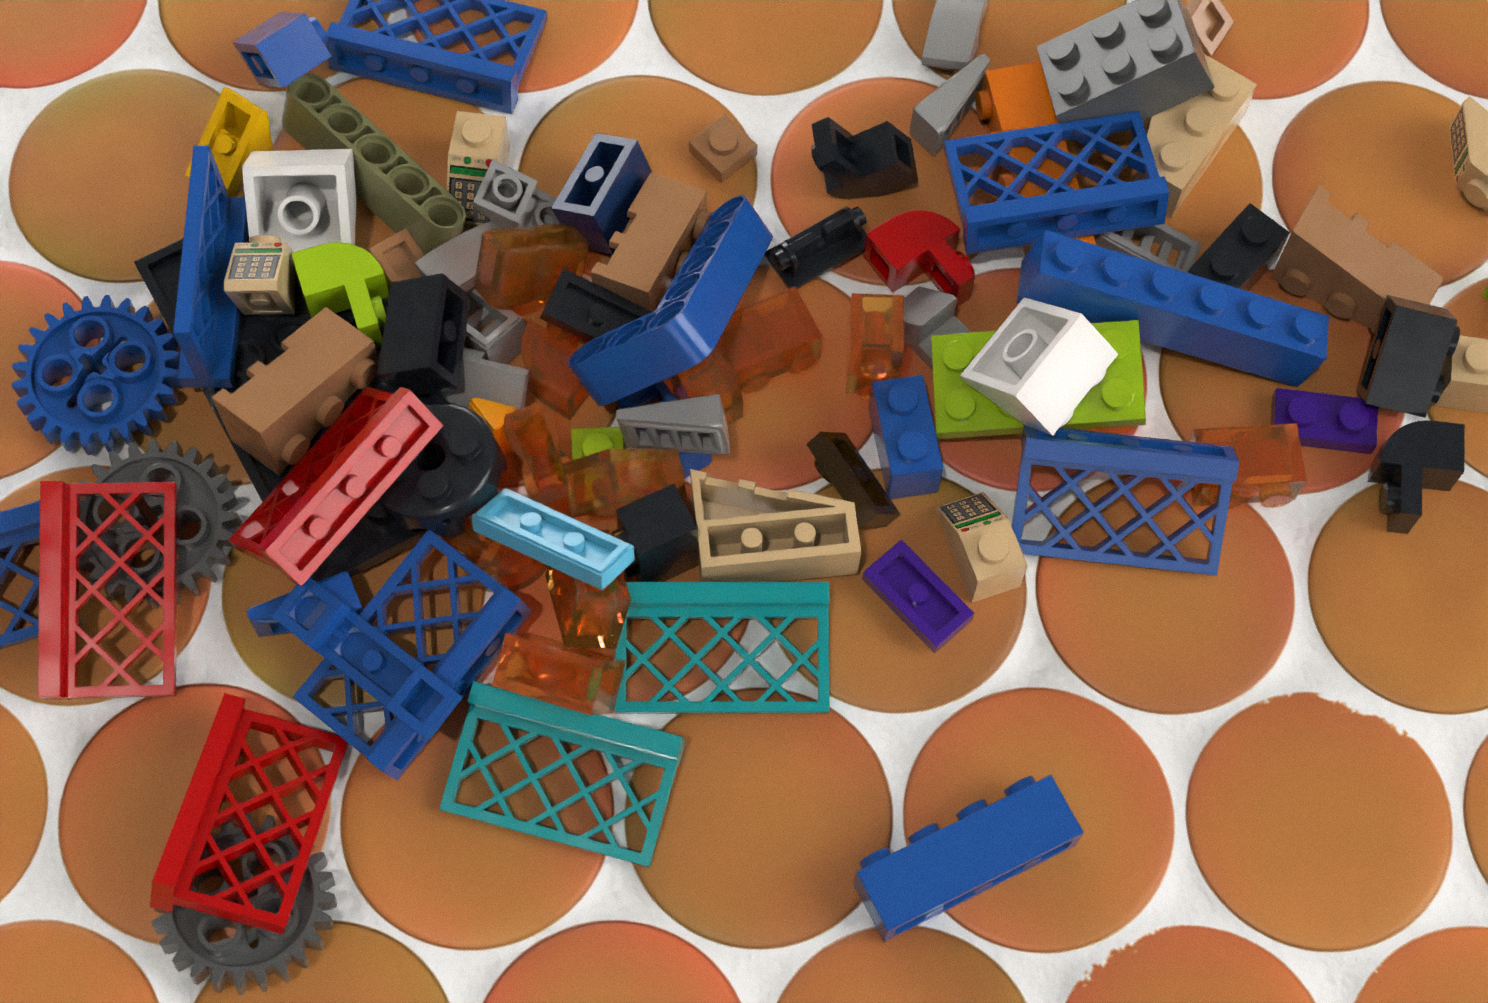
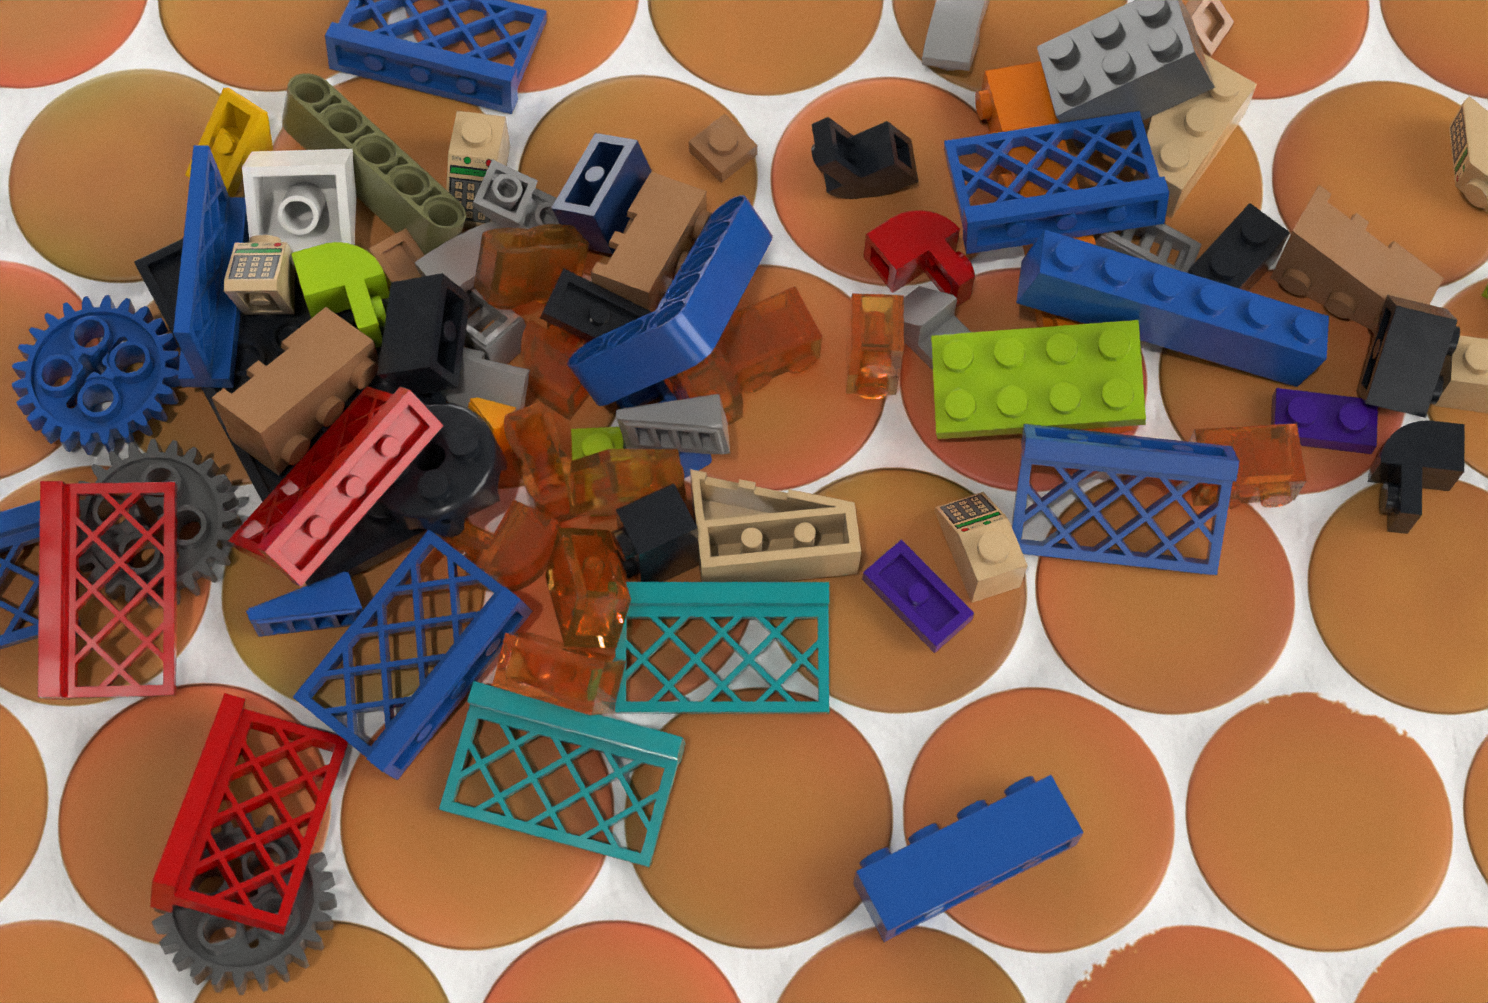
(283, 48): blue brick -> none
(367, 657): blue slope -> none
(553, 538): medium azure tile -> none
(819, 247): black hinge -> none
(845, 468): dark brown plate -> none
(905, 437): blue brick -> none
(944, 108): light grey slope -> none
(1040, 364): white slope -> none

